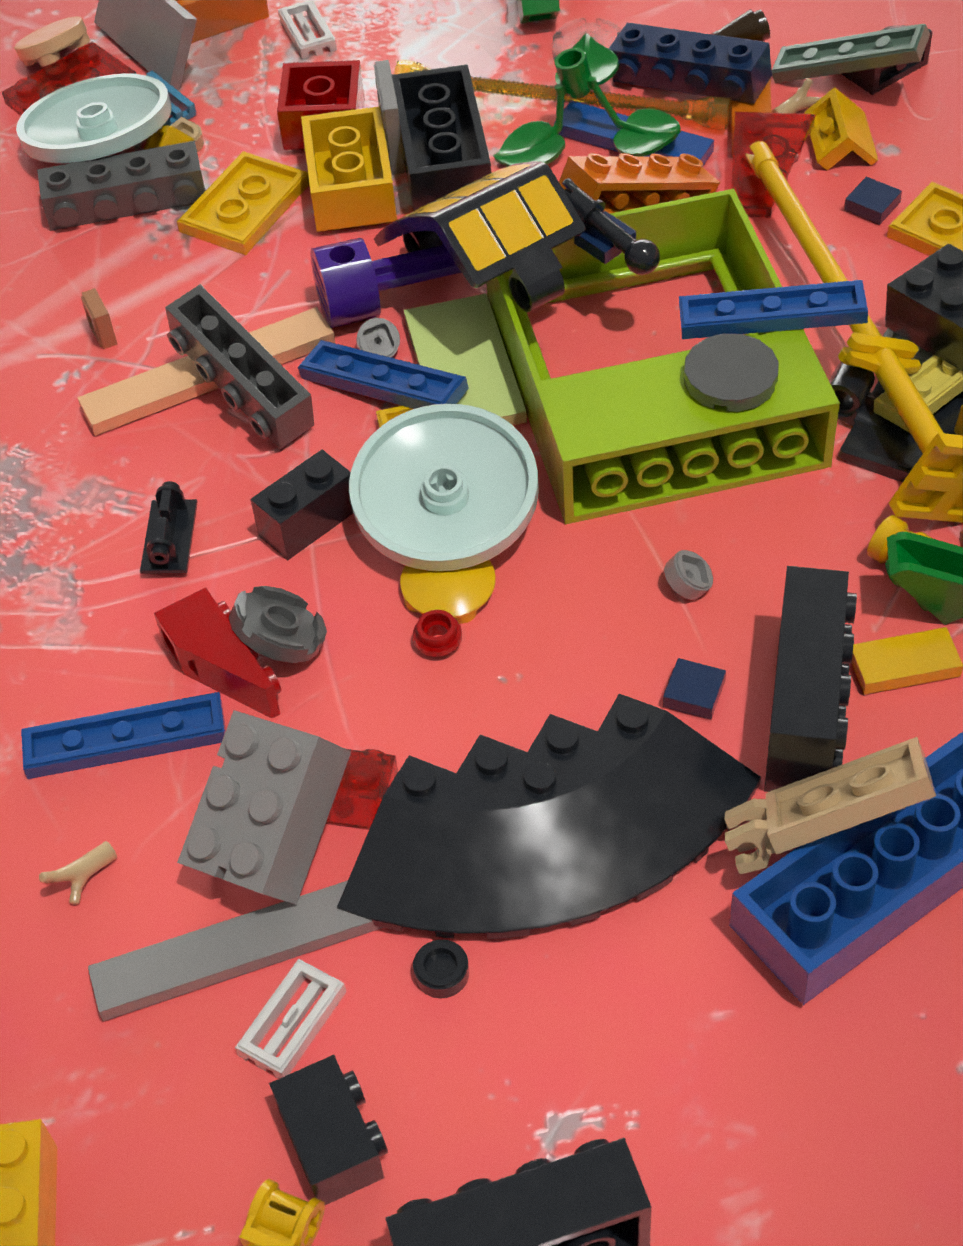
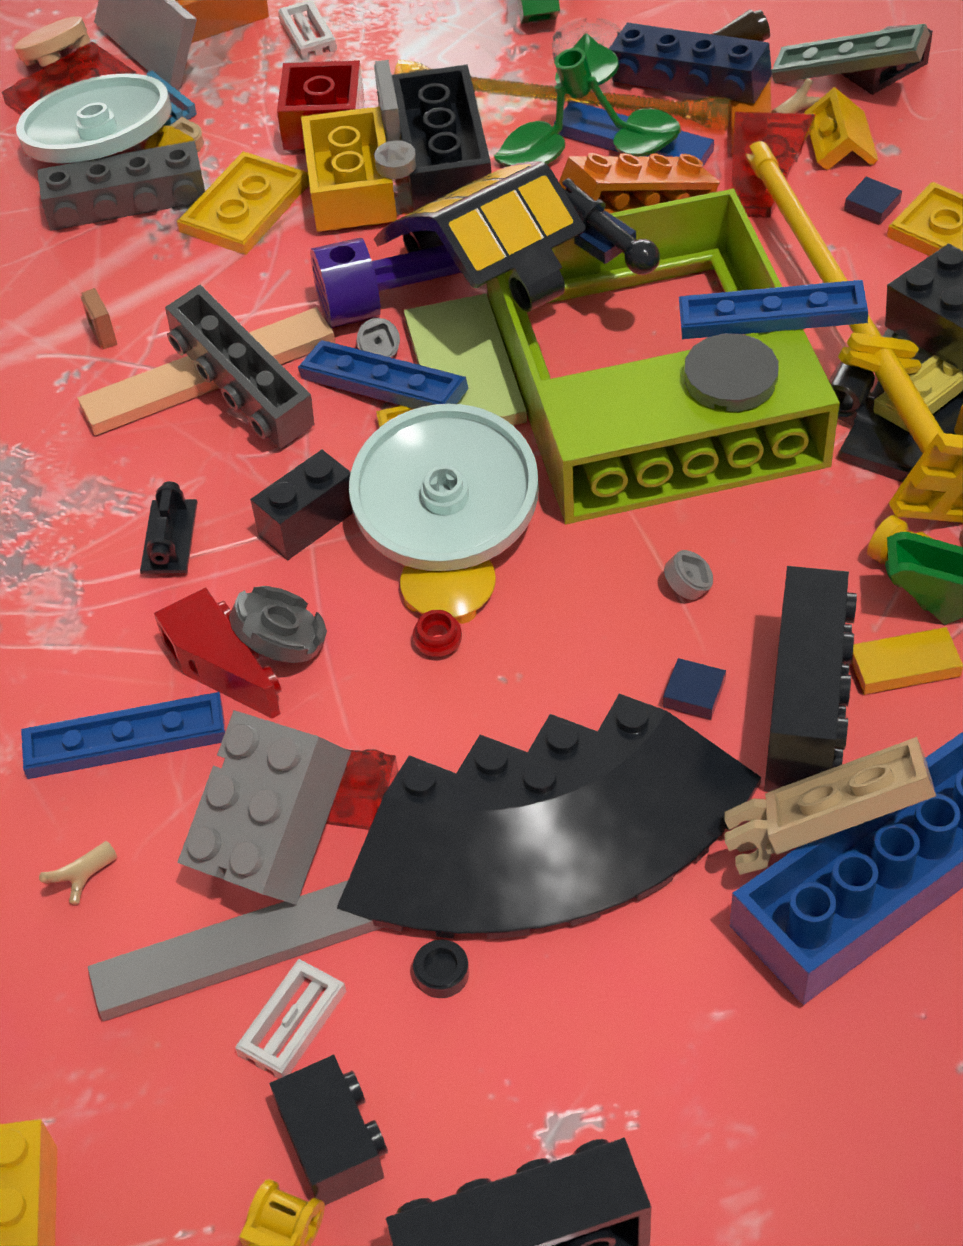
(395, 159): none -> light grey tile

